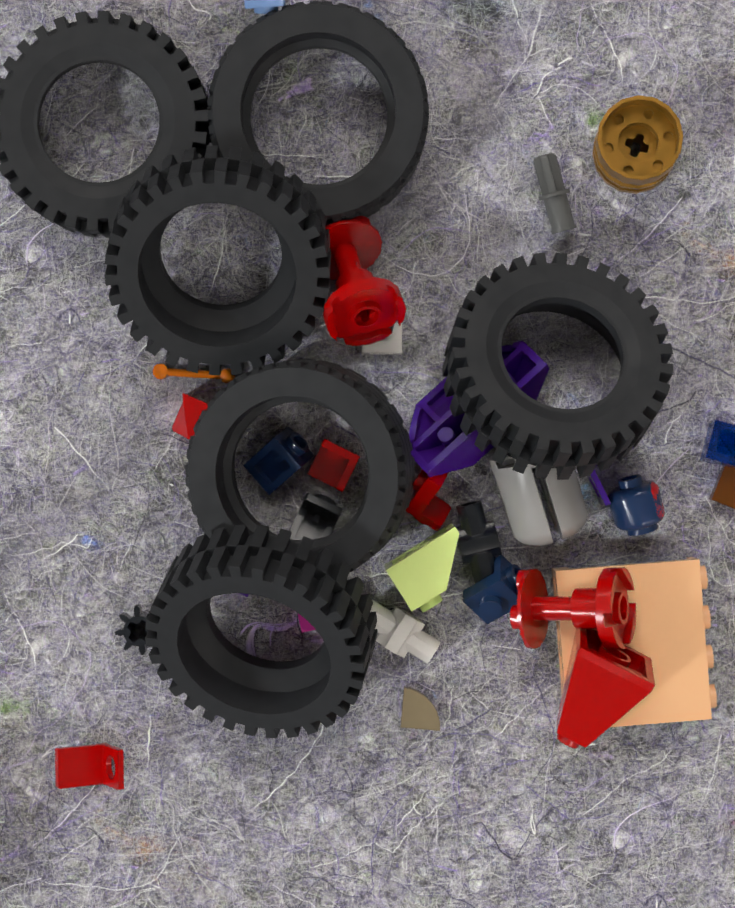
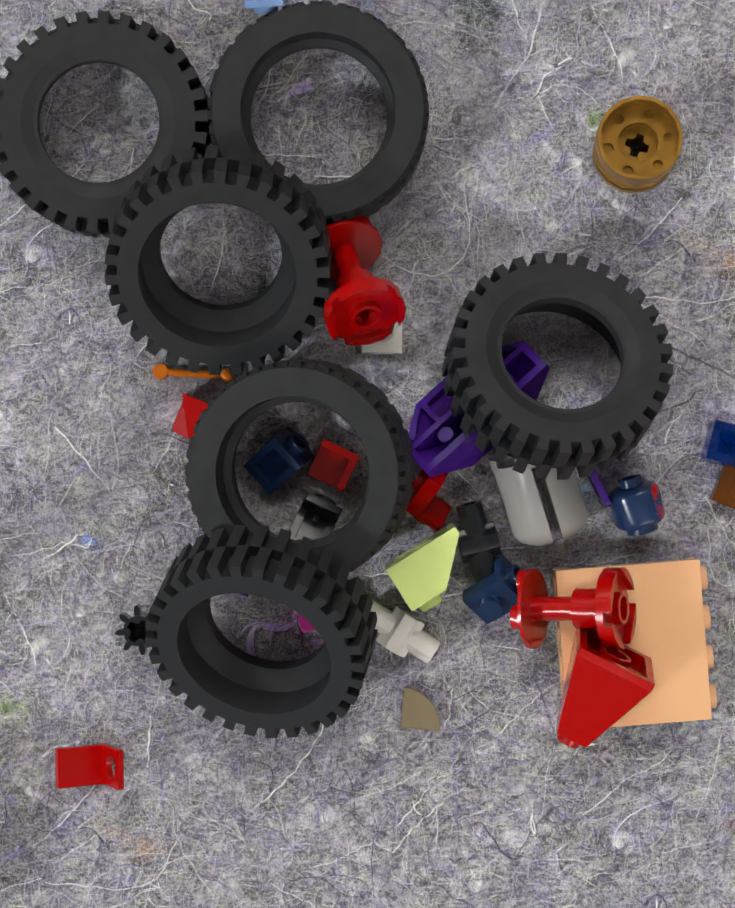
(554, 193): dark grey axle -> none

